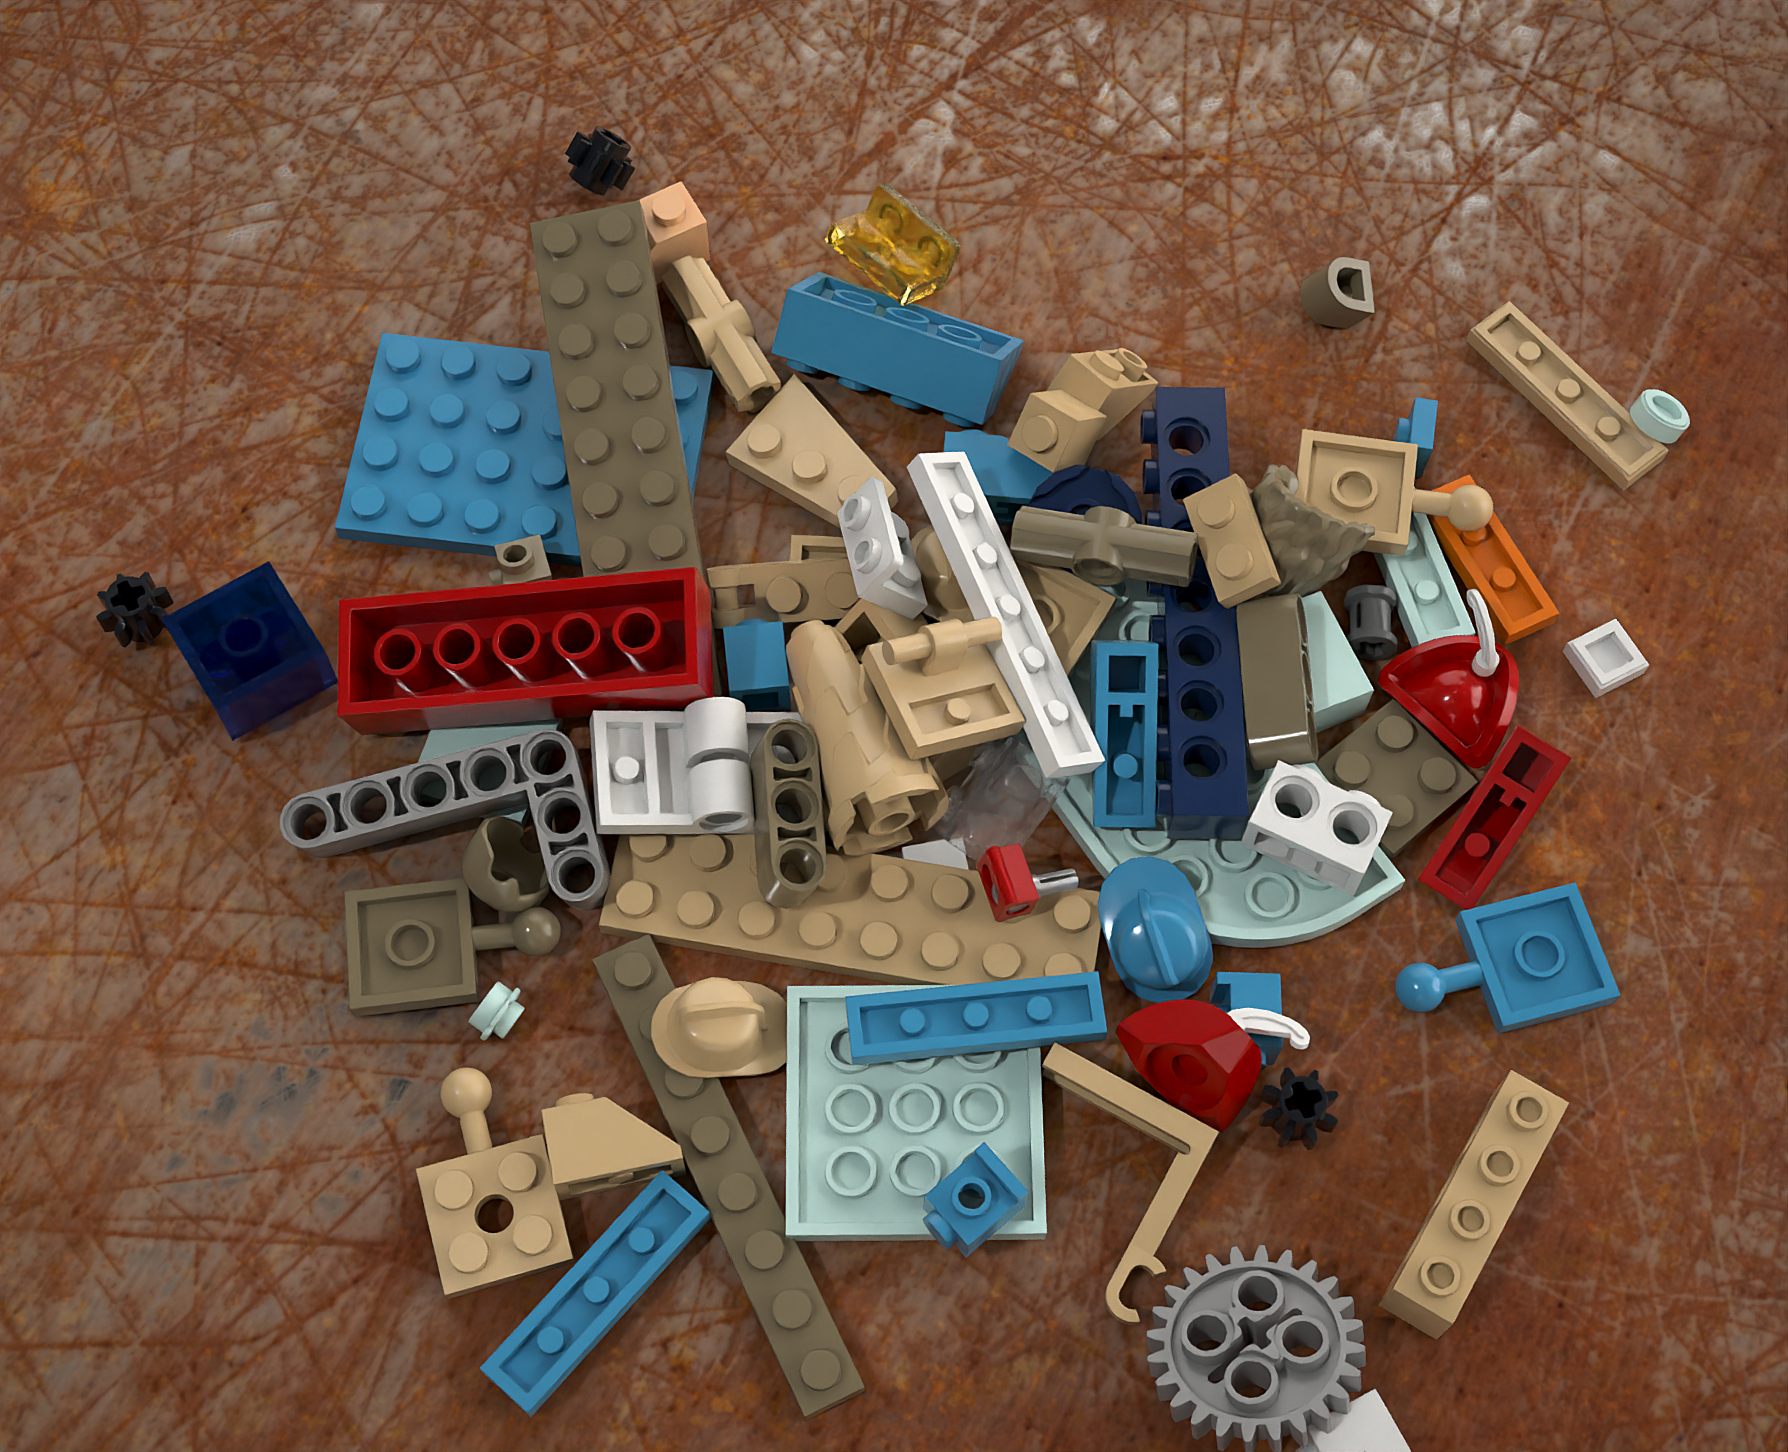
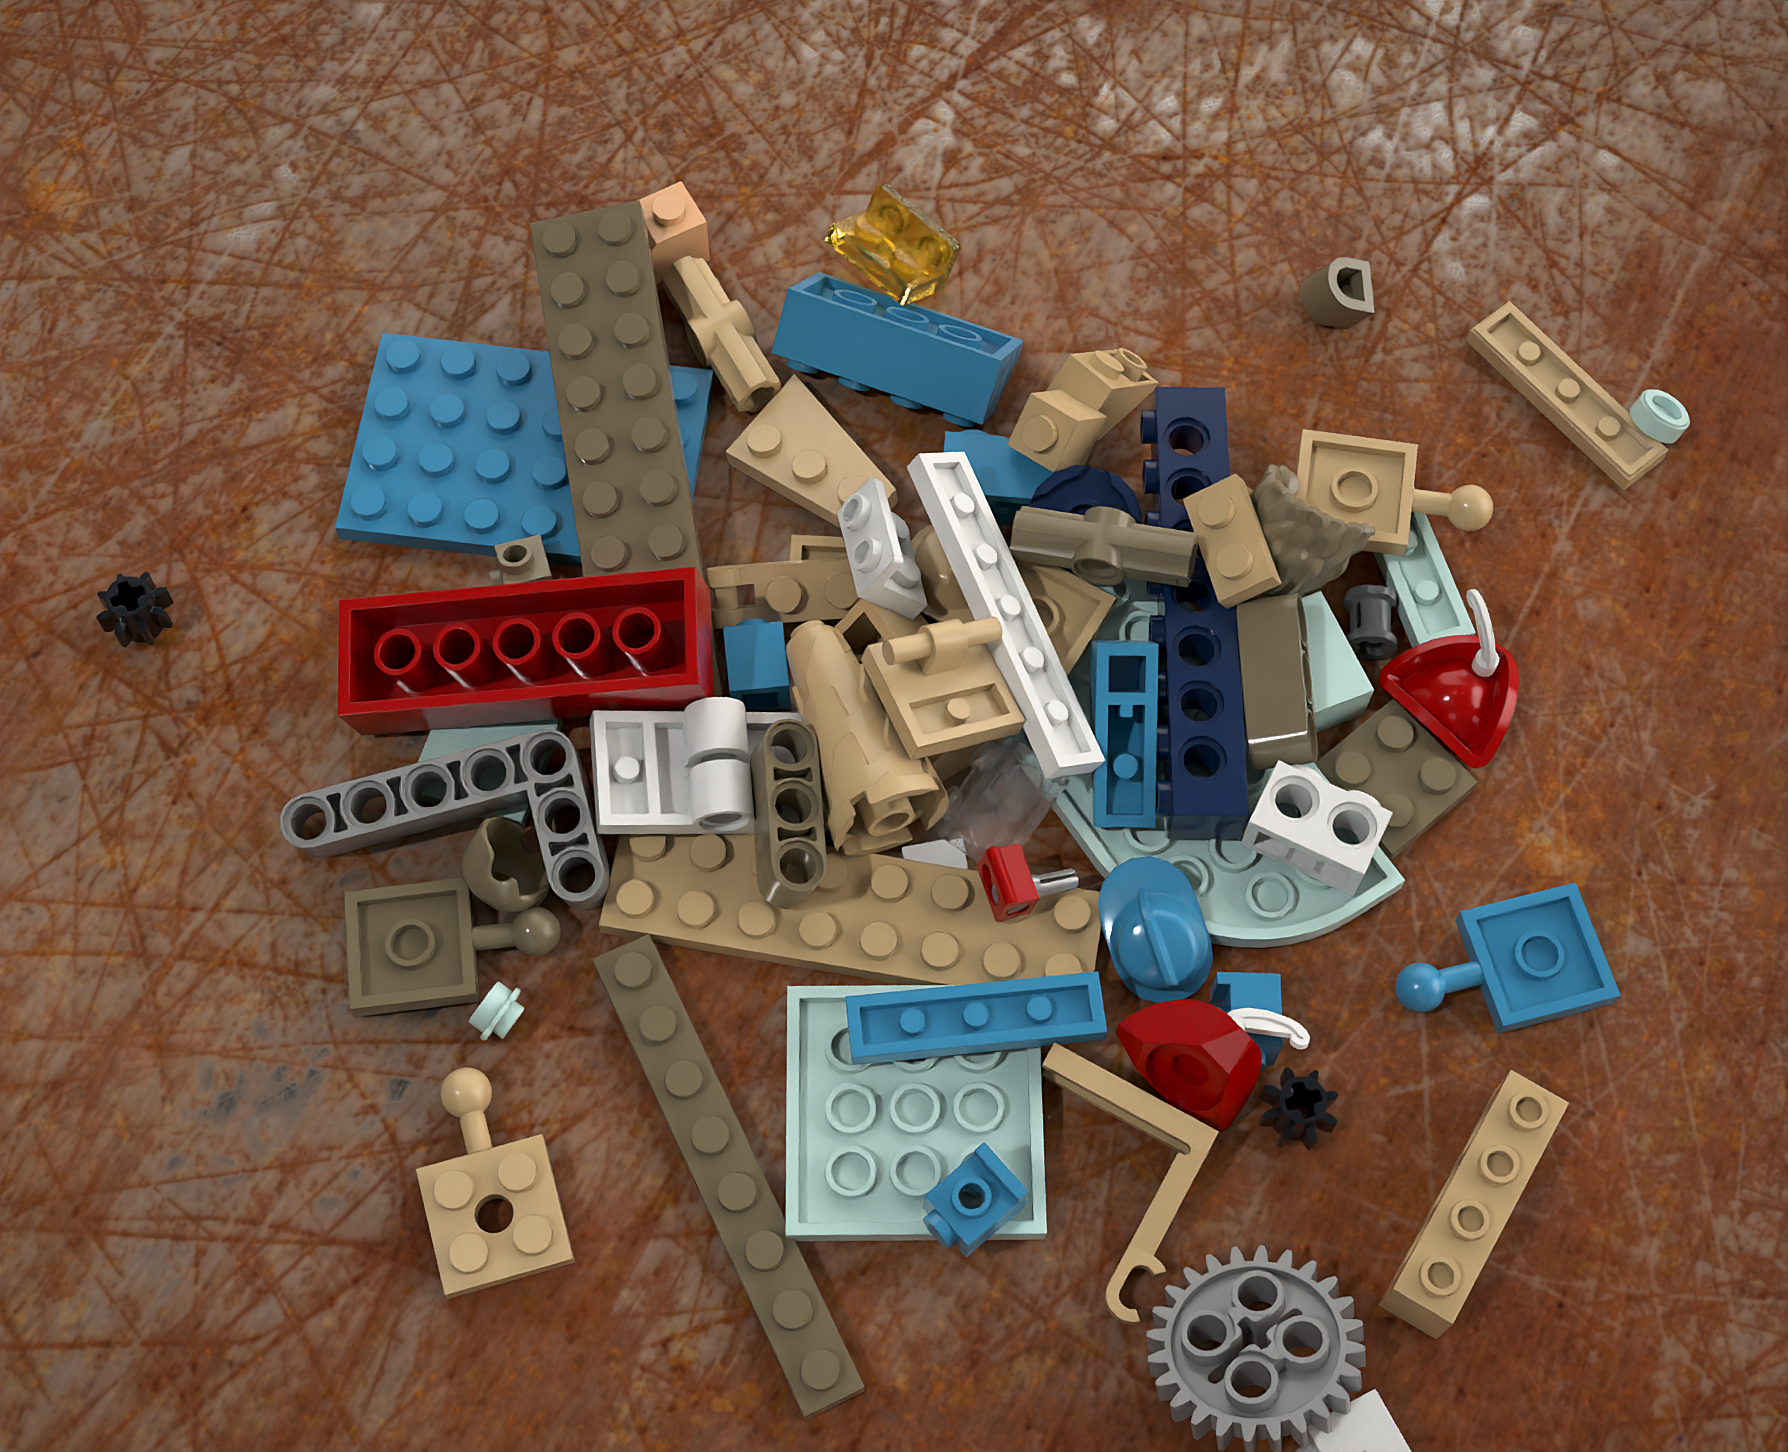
(250, 650): clear blue brick -> none
(595, 1293): dark azure plate -> none
(600, 160): black gear -> none
(604, 1147): tan slope -> none
(721, 1029): tan piece -> none
(1419, 430): dark azure plate -> none
(1494, 818): red slope -> none
(1498, 571): orange plate -> none
(1605, 658): white tile -> none

